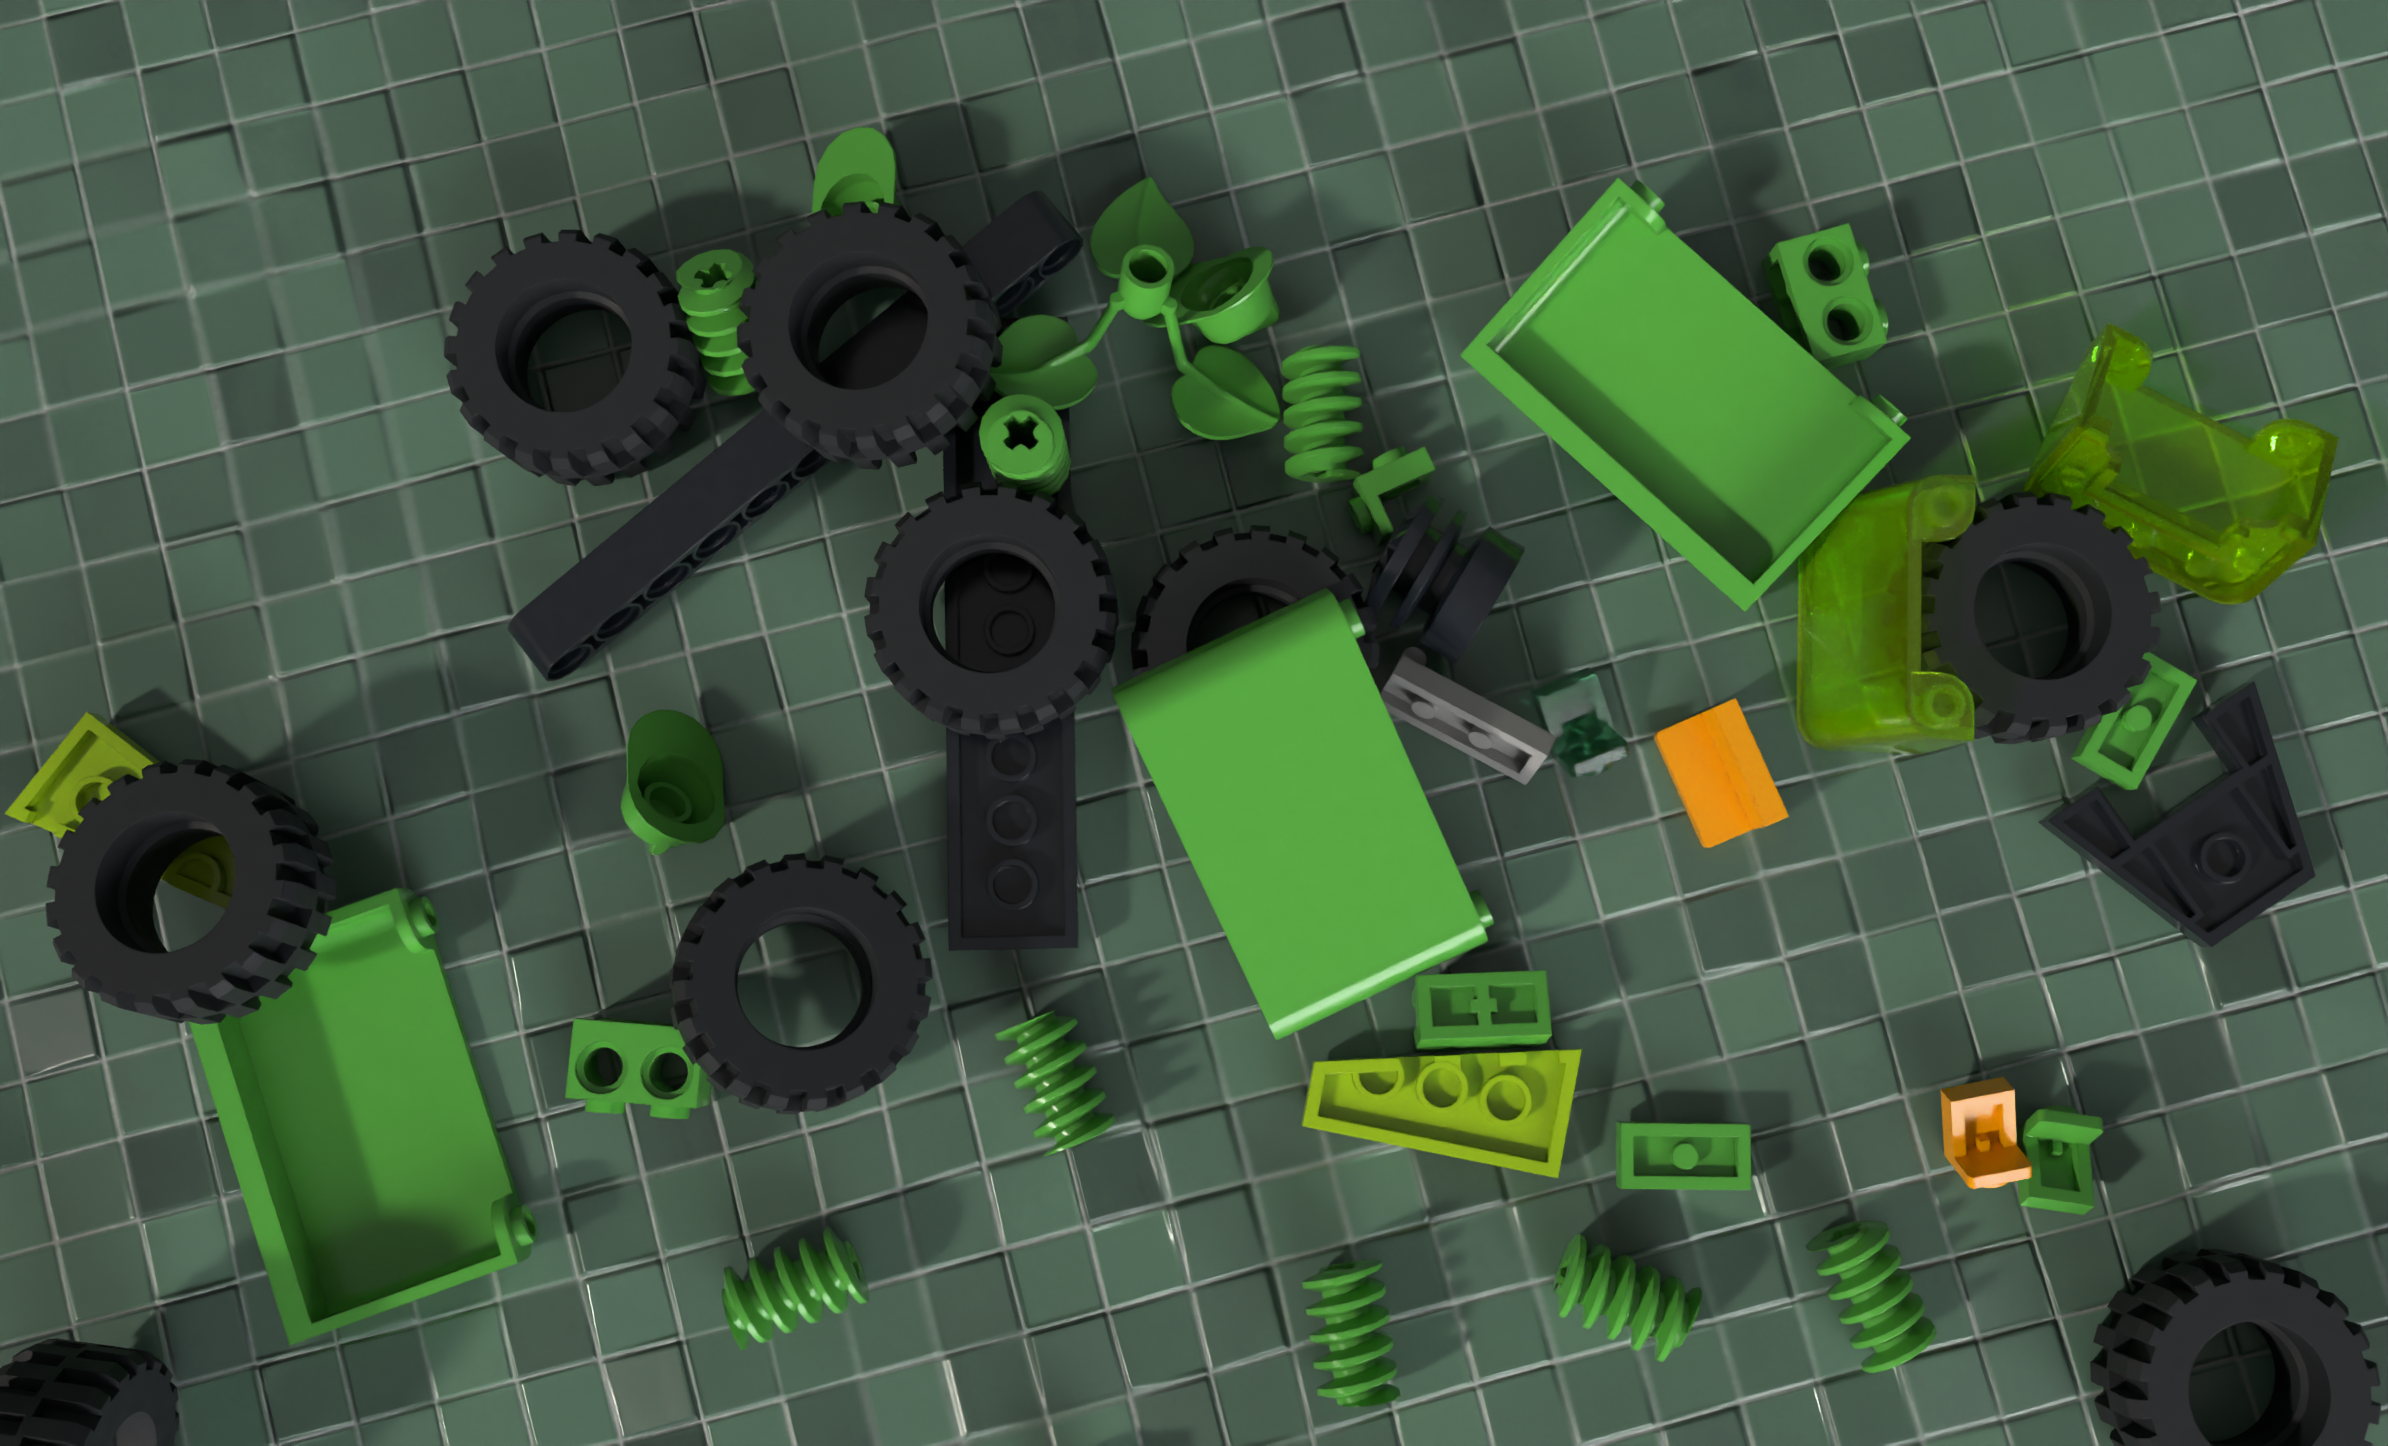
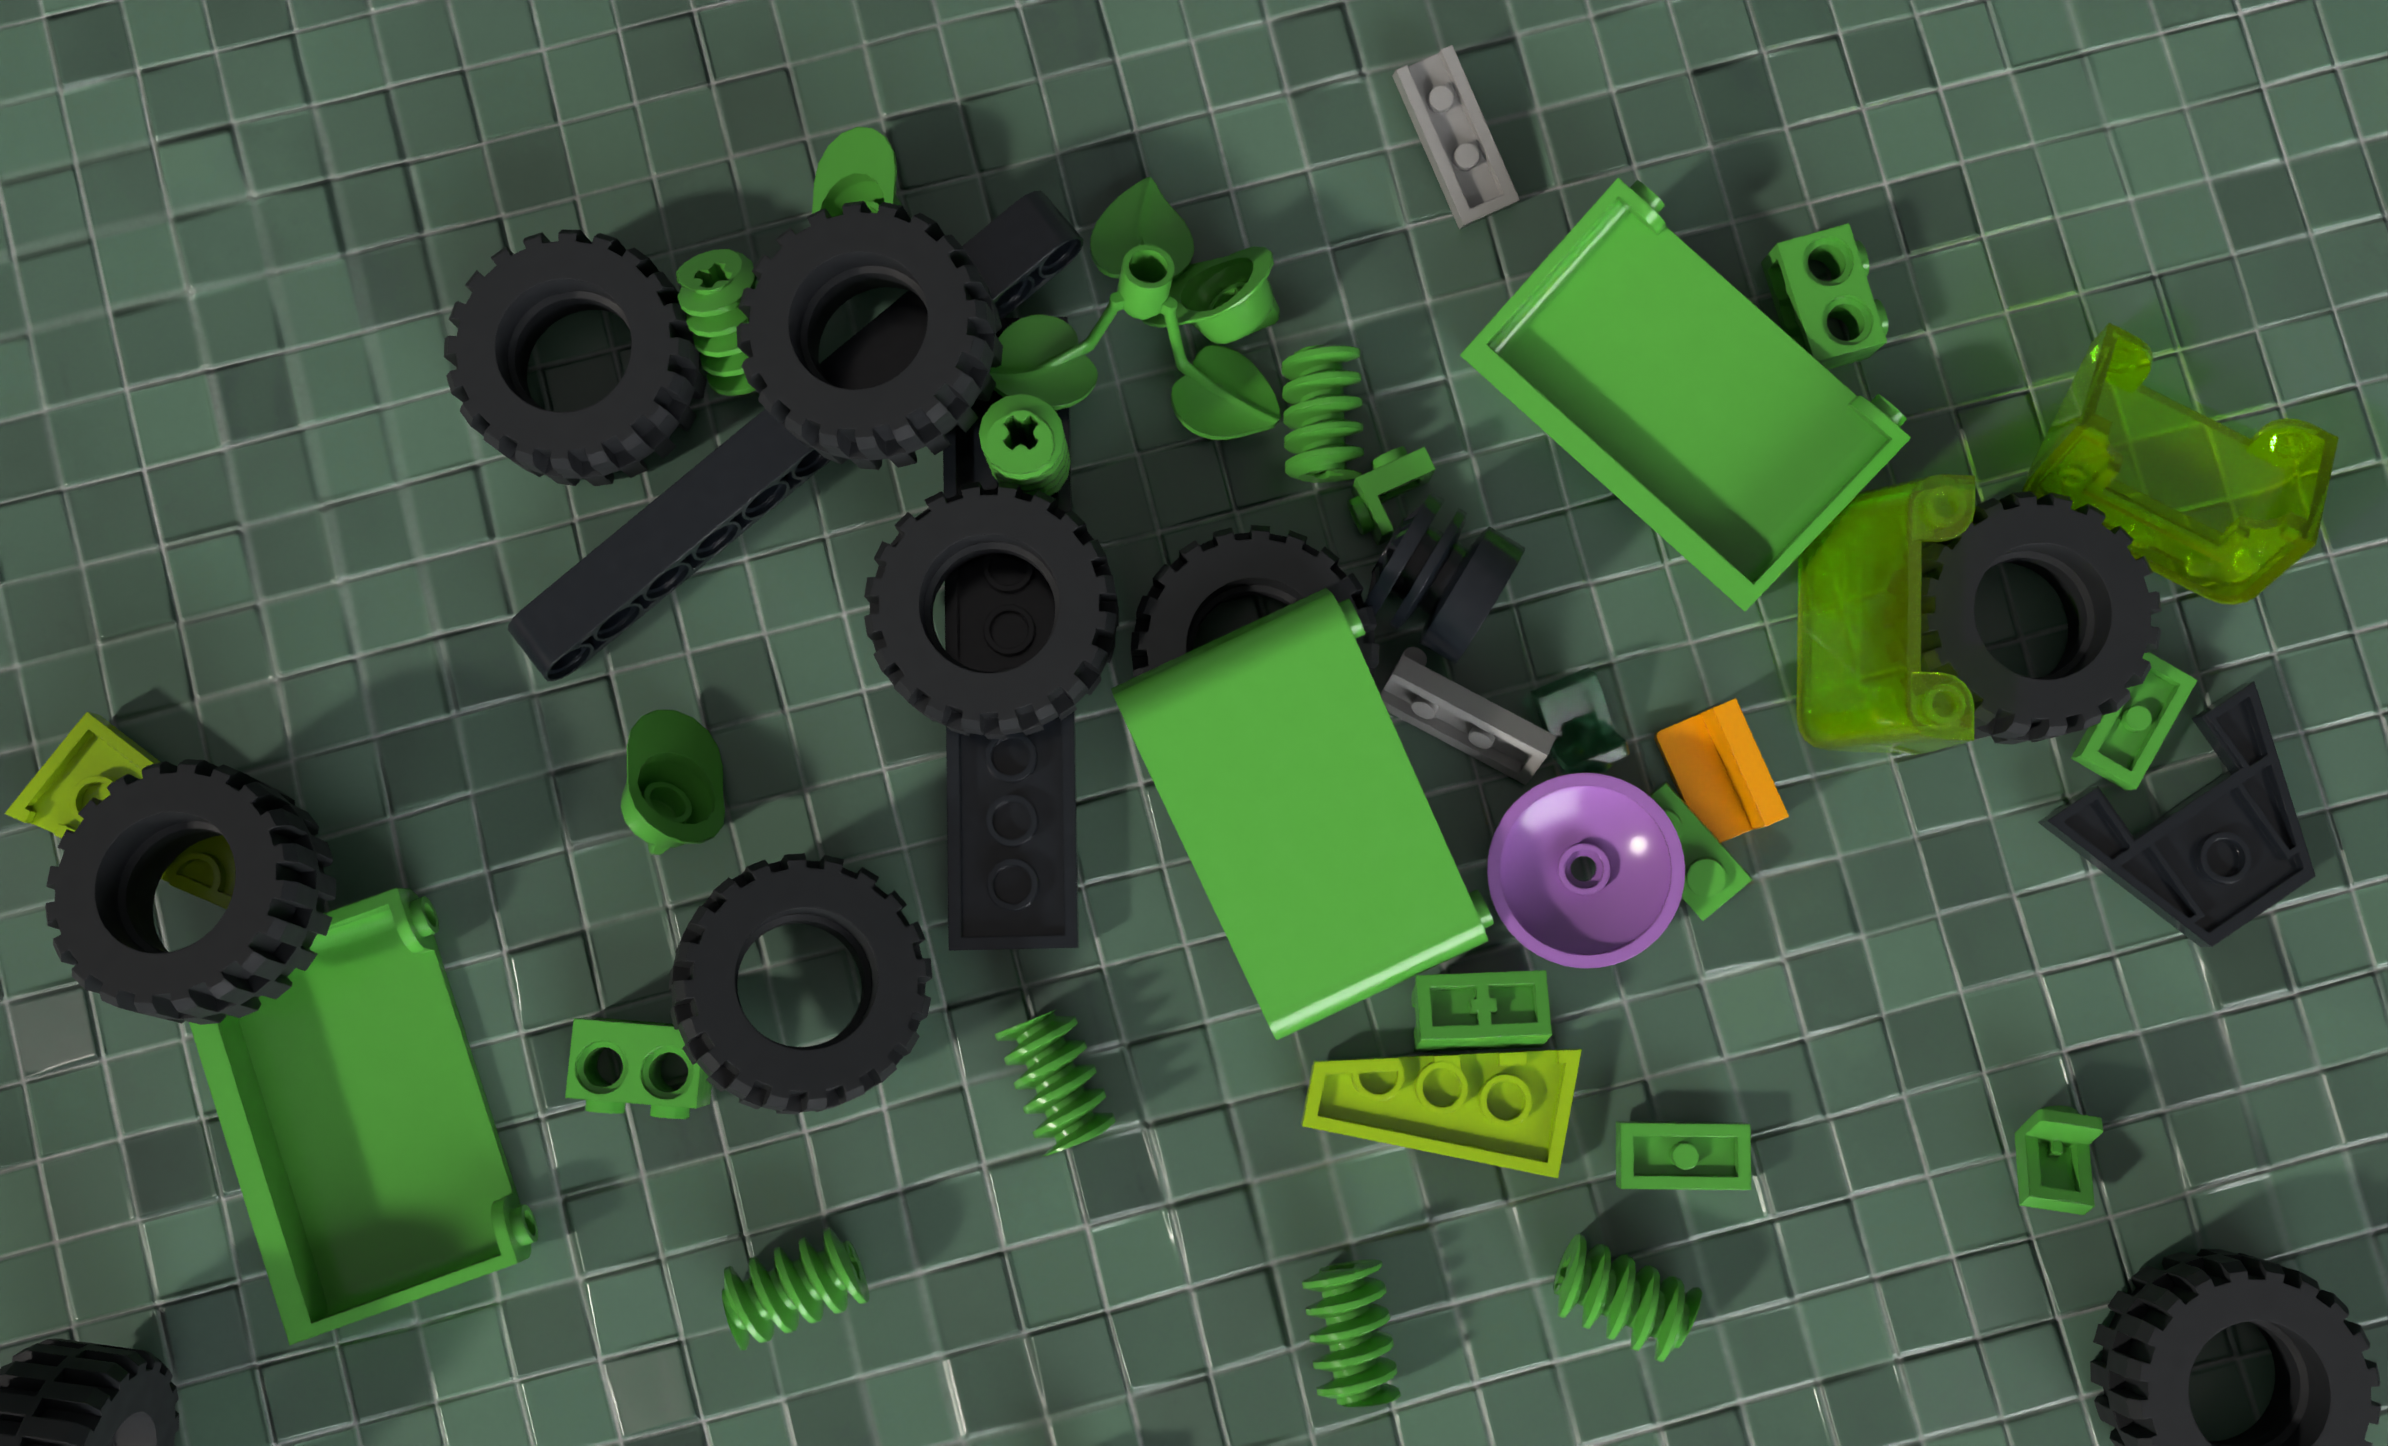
(1455, 137): none -> light grey hinge
(1634, 879): none -> medium lavender dish
(1710, 869): none -> bright green plate
(1878, 1293): bright green piece -> none
(1983, 1134): light orange bracket -> none

